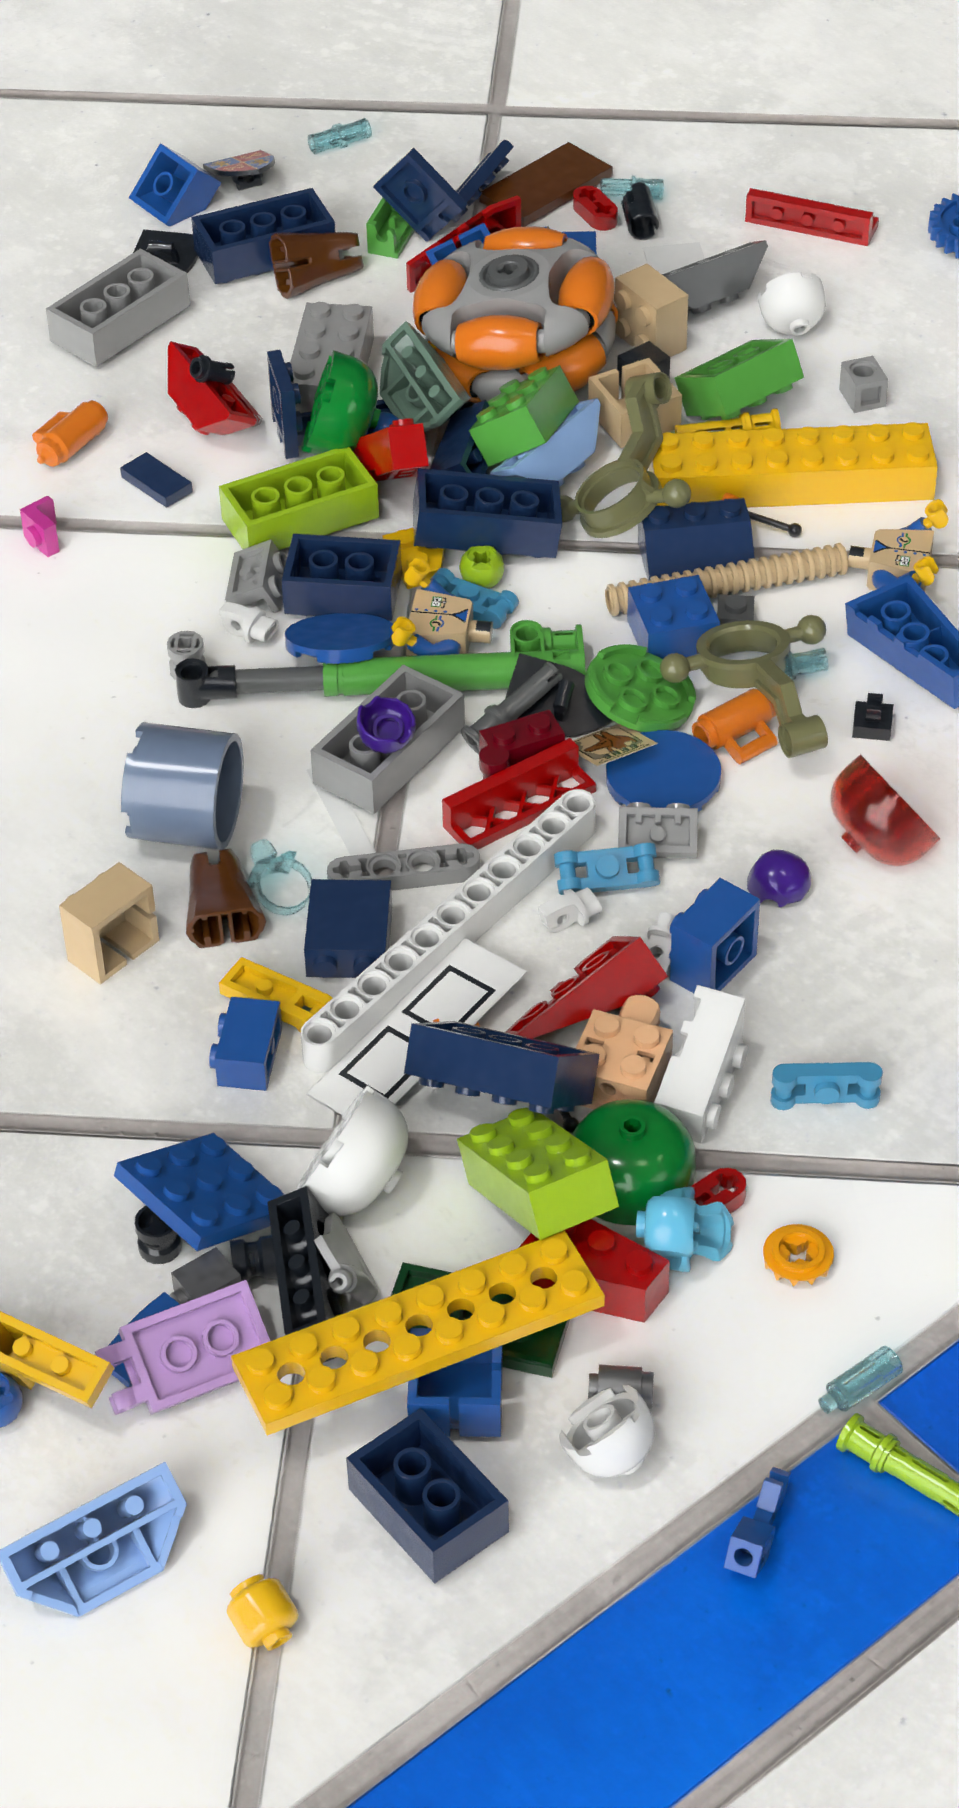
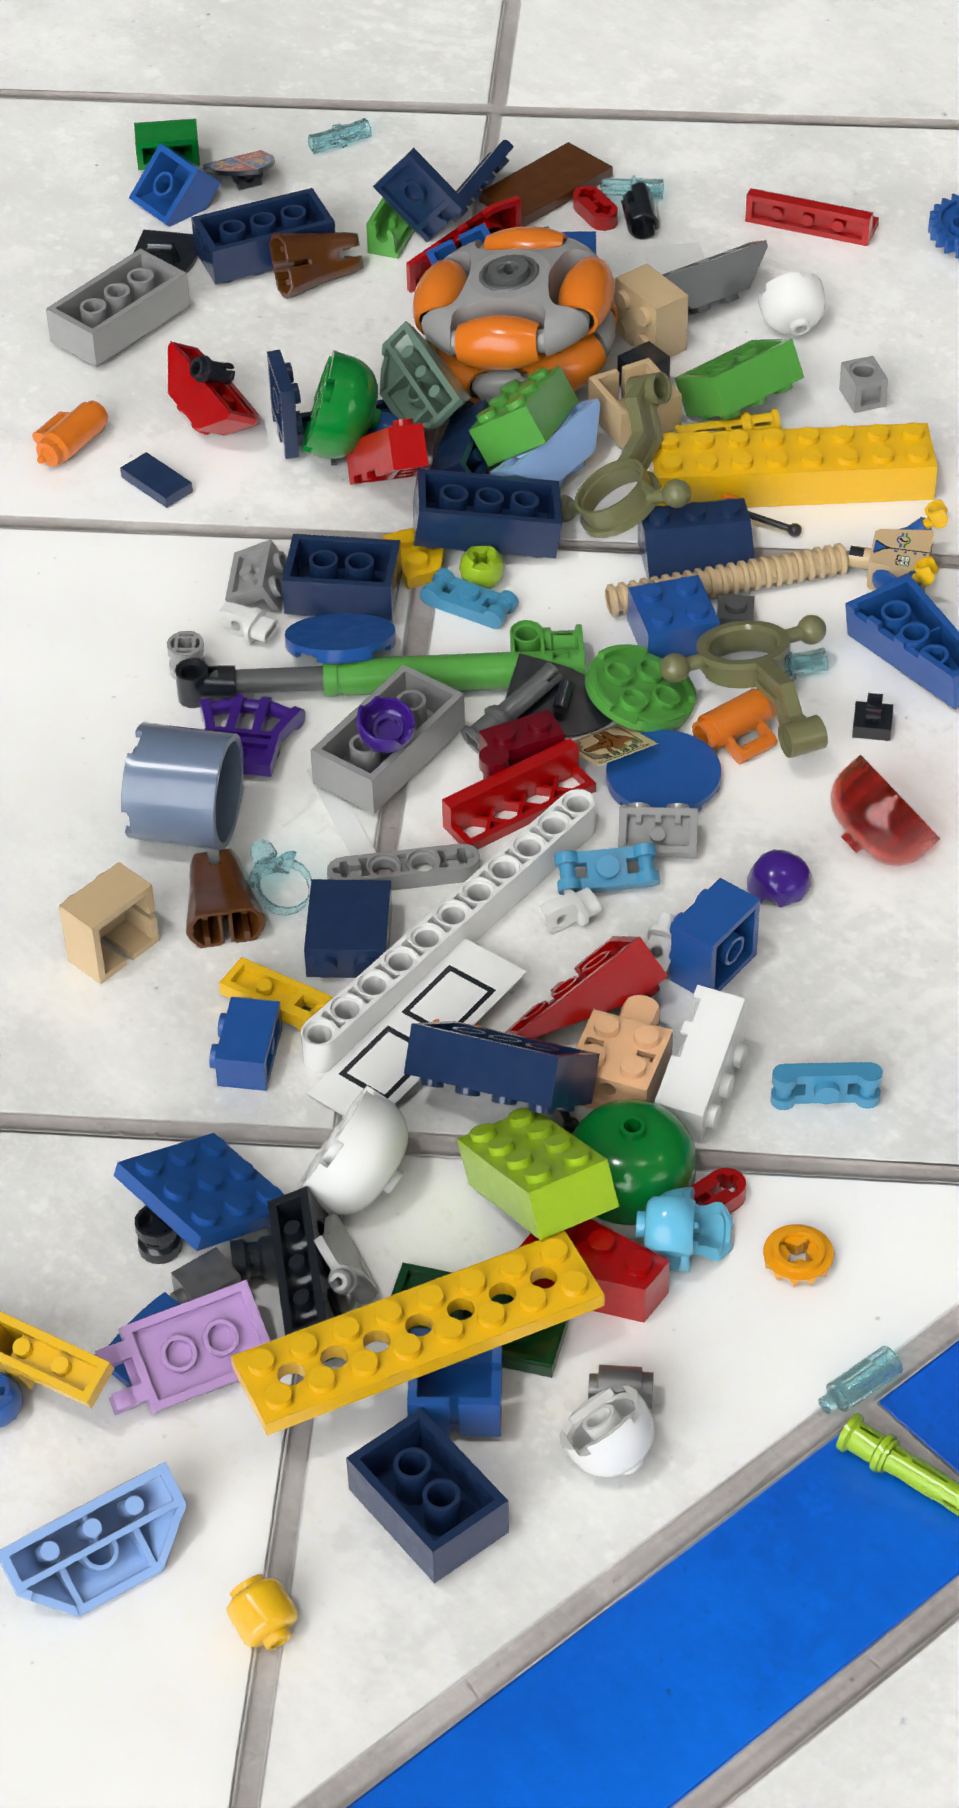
(40, 525): dark pink bracket -> none
(175, 134): none -> green brick
(258, 745): none -> dark purple plate
(300, 498): lime brick -> none
(328, 329): light grey brick -> none
(437, 619): torso -> none
(754, 1537): blue piece -> none

